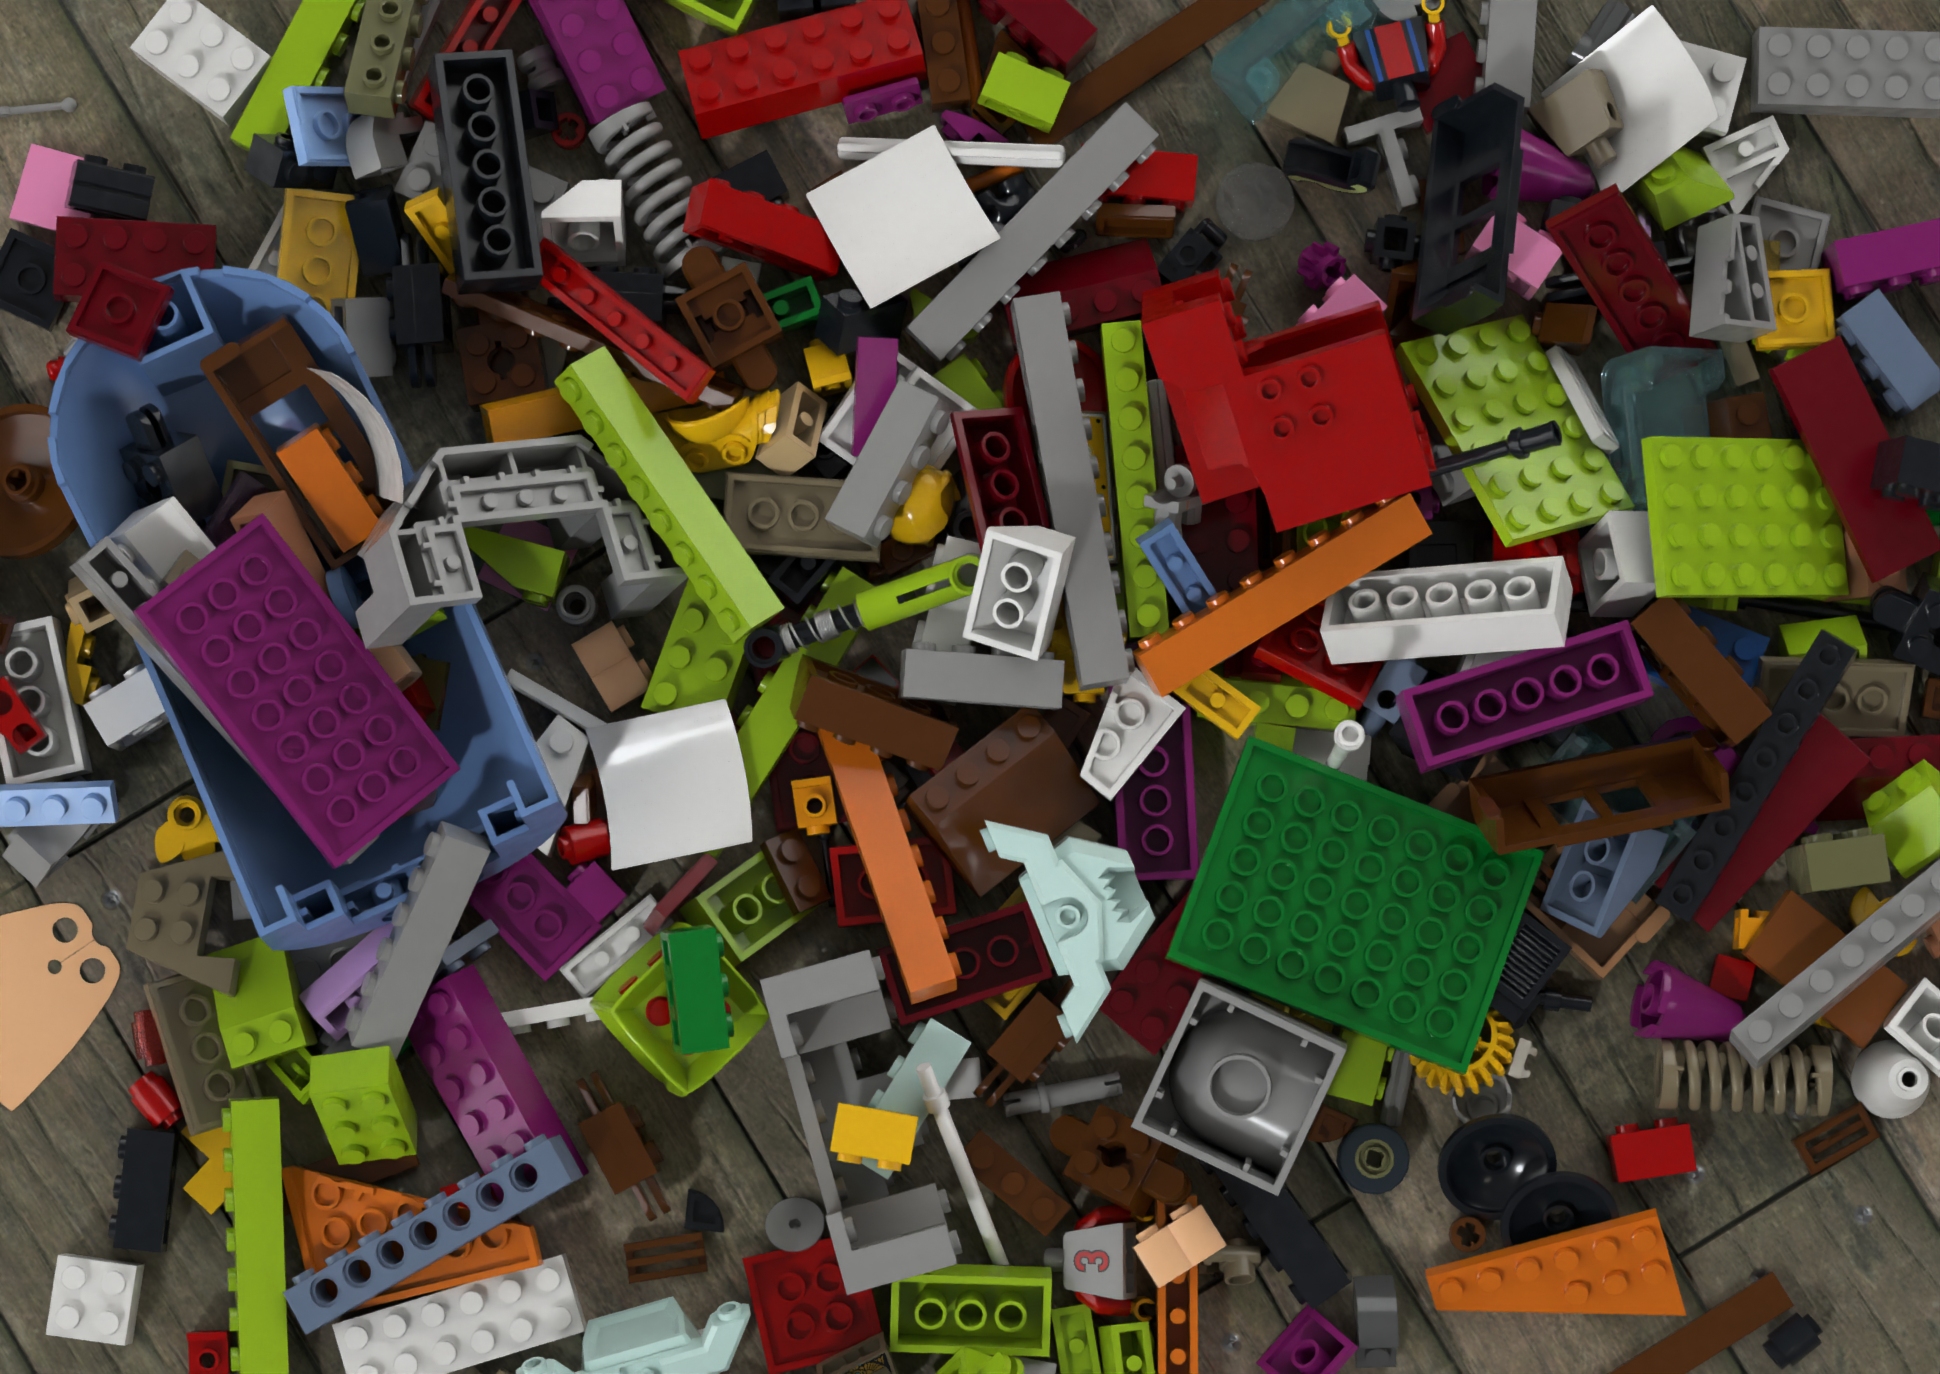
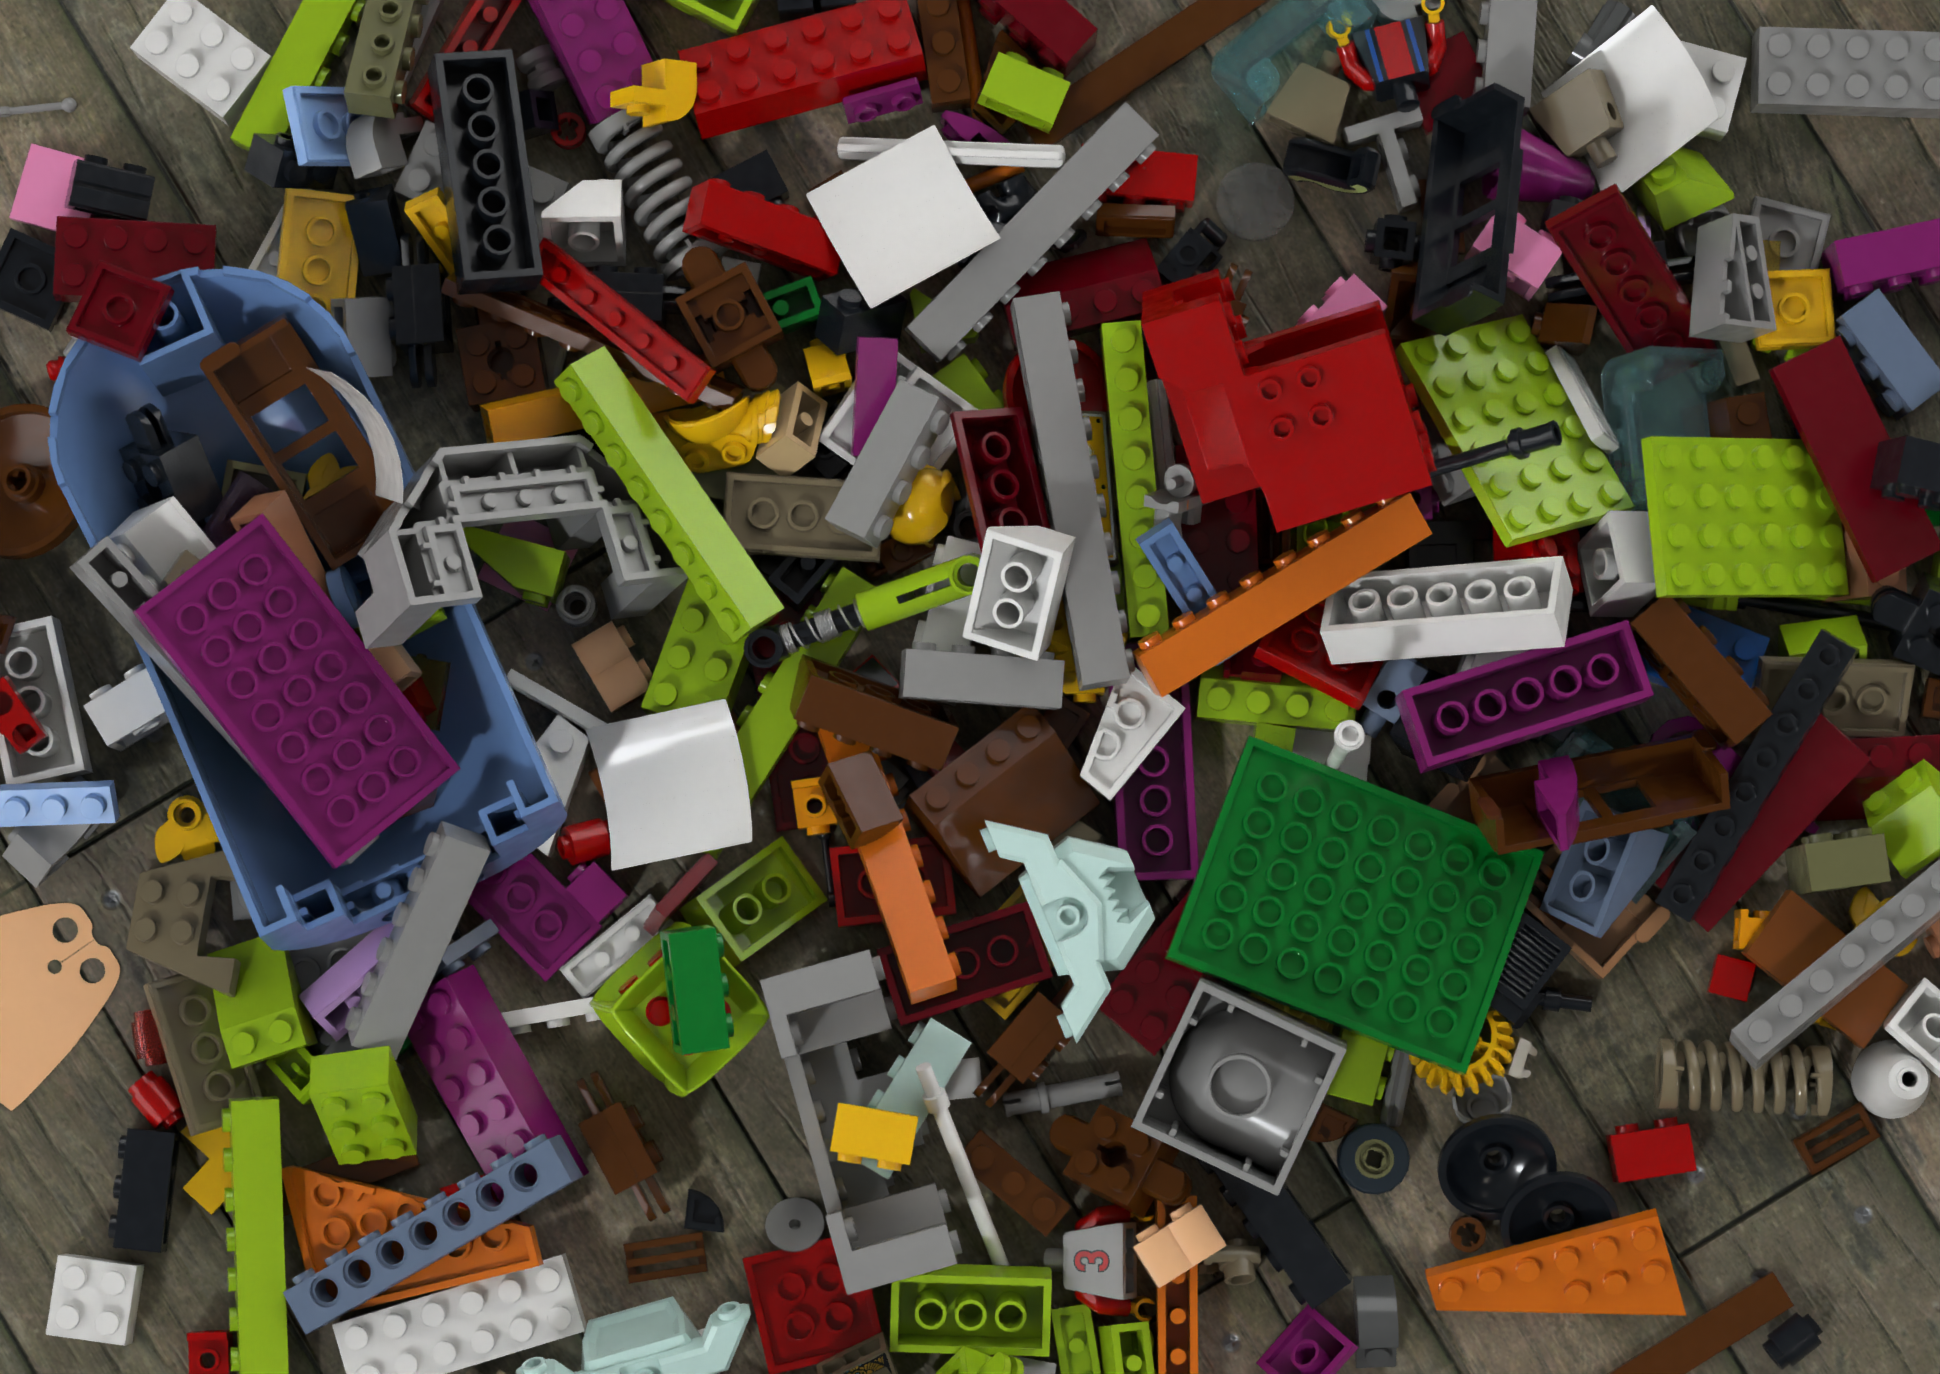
(81, 678): yellow slope -> none
(85, 607): tan brick -> none
(330, 485): orange brick -> none
(584, 798): reddish brown tile -> none
(665, 92): none -> yellow brick
(795, 871): reddish brown plate -> none
(860, 799): none -> reddish brown brick
(1219, 703): yellow plate -> none
(1321, 265): magenta gear -> none
(1558, 800): none -> magenta slope
(1681, 1007): magenta cone -> none
(1747, 159): white wing -> none

